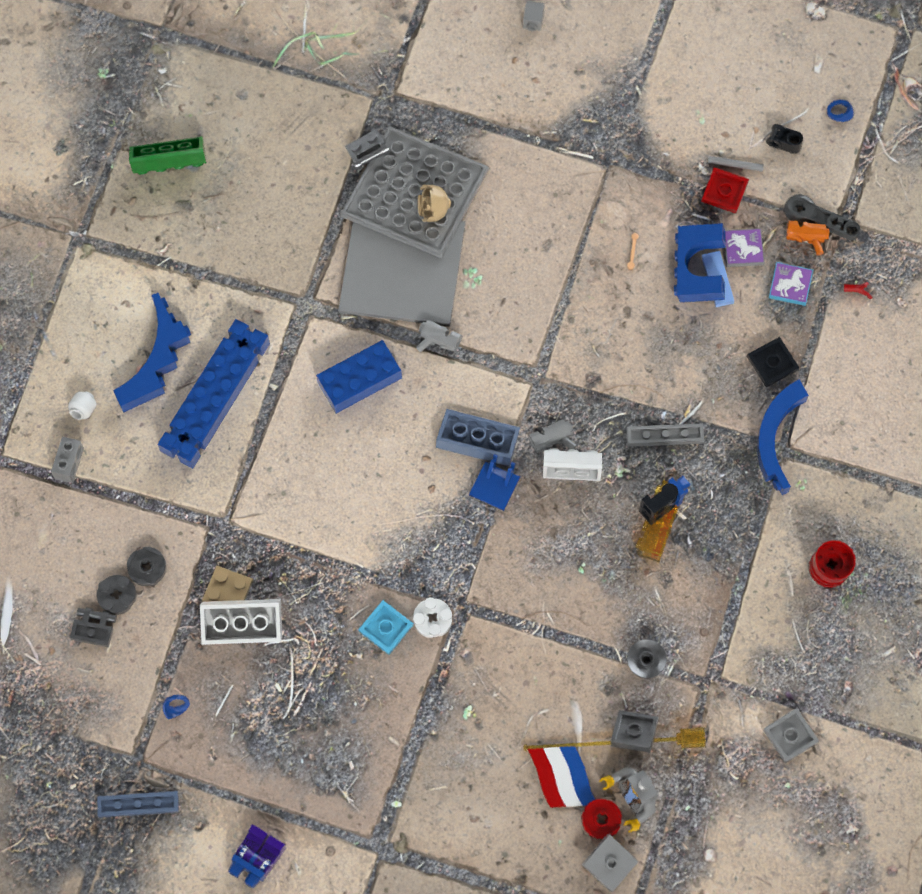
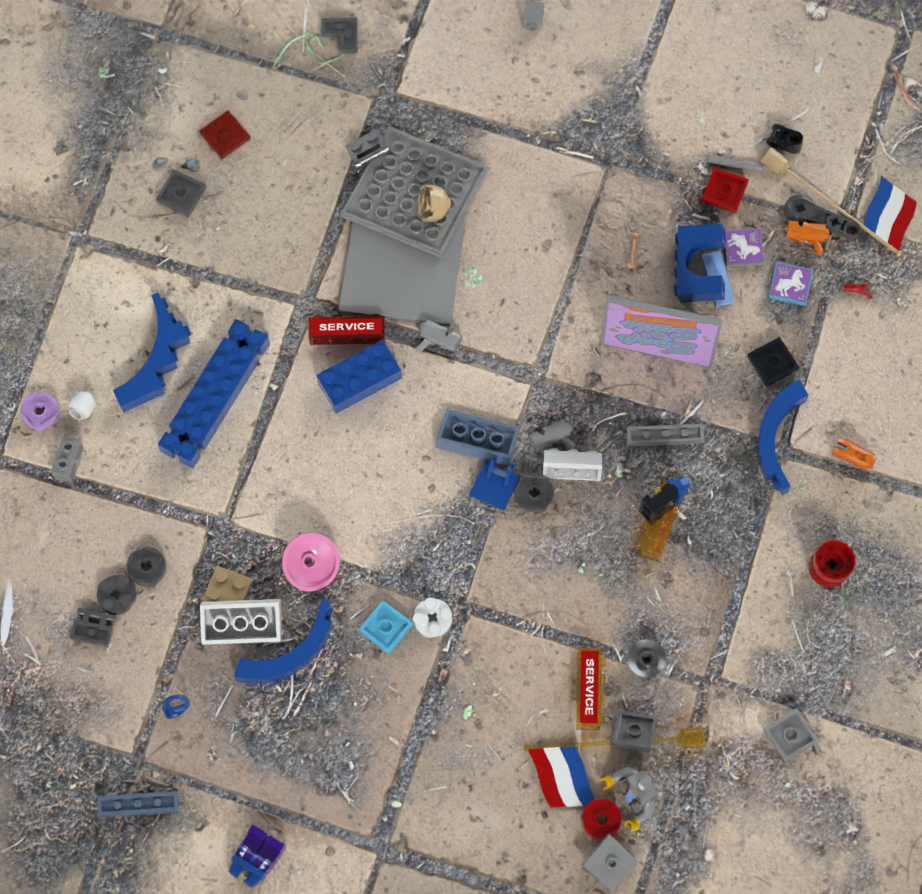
(29, 411): none -> lavender plate
(167, 155): green slope -> none
(181, 193): none -> flat silver plate
(224, 134): none -> clear red plate
(282, 667): none -> blue arch
(321, 568): none -> bright pink dish
(342, 28): none -> flat silver plate
(346, 330): none -> brick
(537, 503): none -> flat silver plate
(589, 689): none -> brick
(660, 331): none -> tile
(843, 117): blue piece -> none
(854, 454): none -> orange piece
(886, 215): none -> flag

